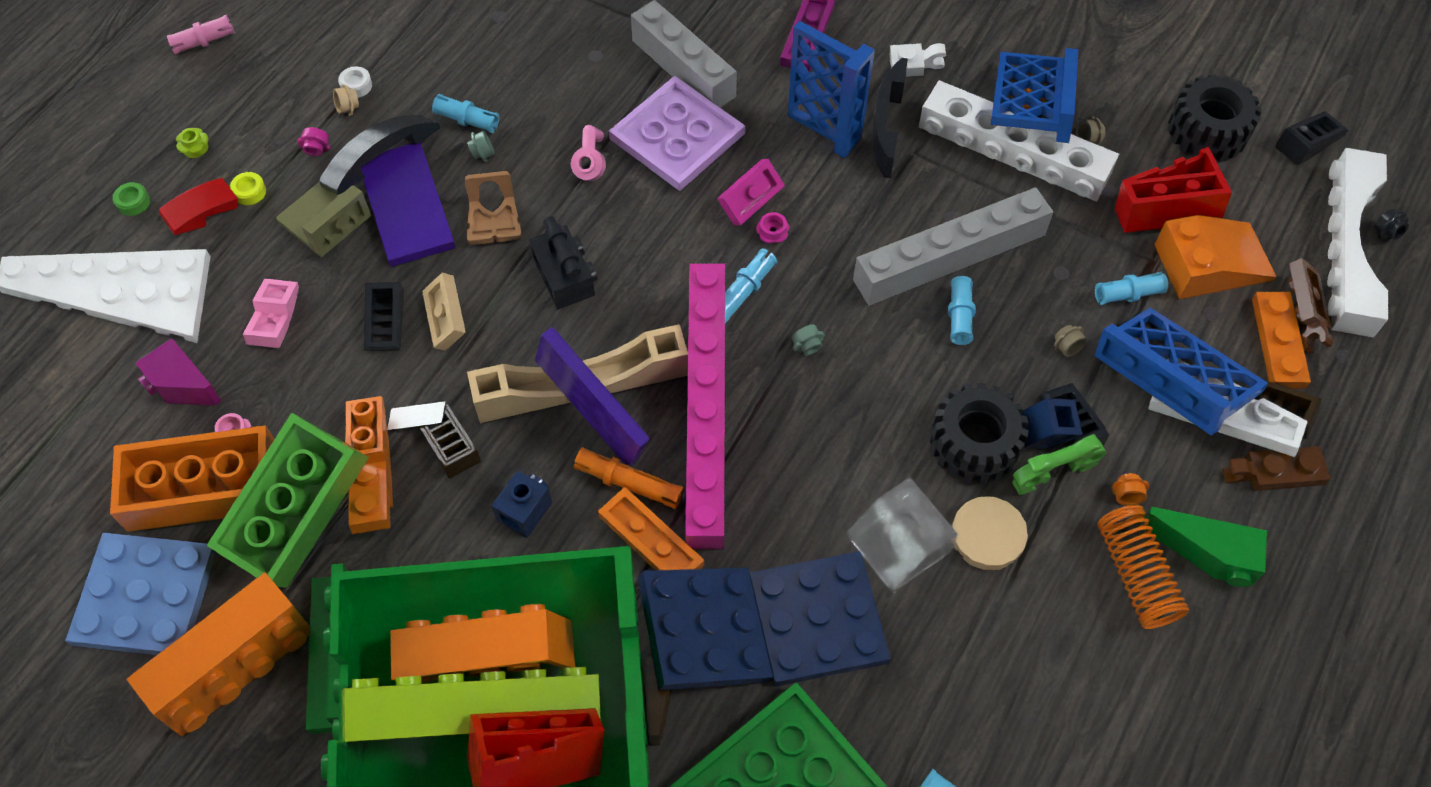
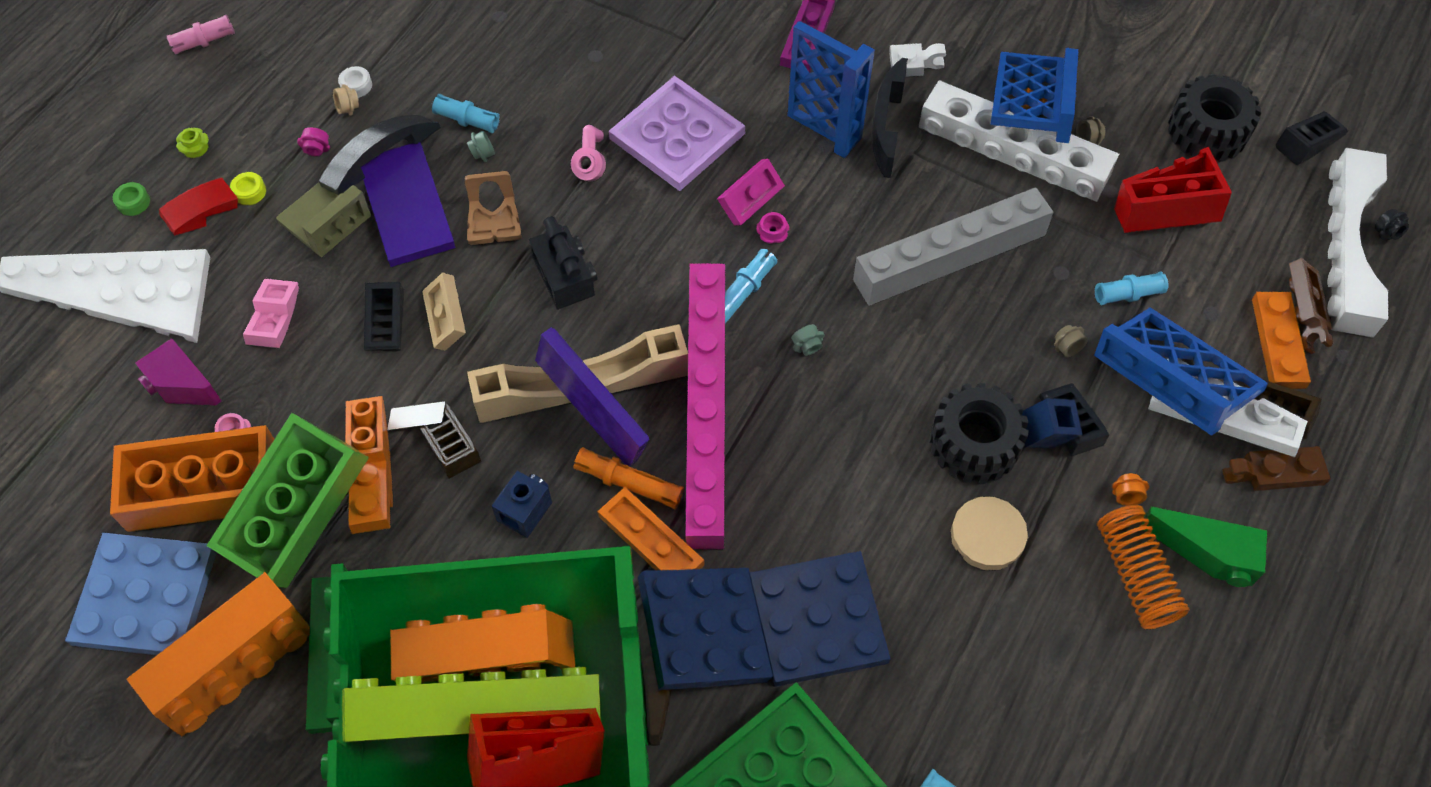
(683, 53): light grey brick -> none
(902, 534): clear slope -> none
(961, 310): medium azure pin -> none
(1079, 456): bright green helmet -> none
(1211, 255): orange slope -> none

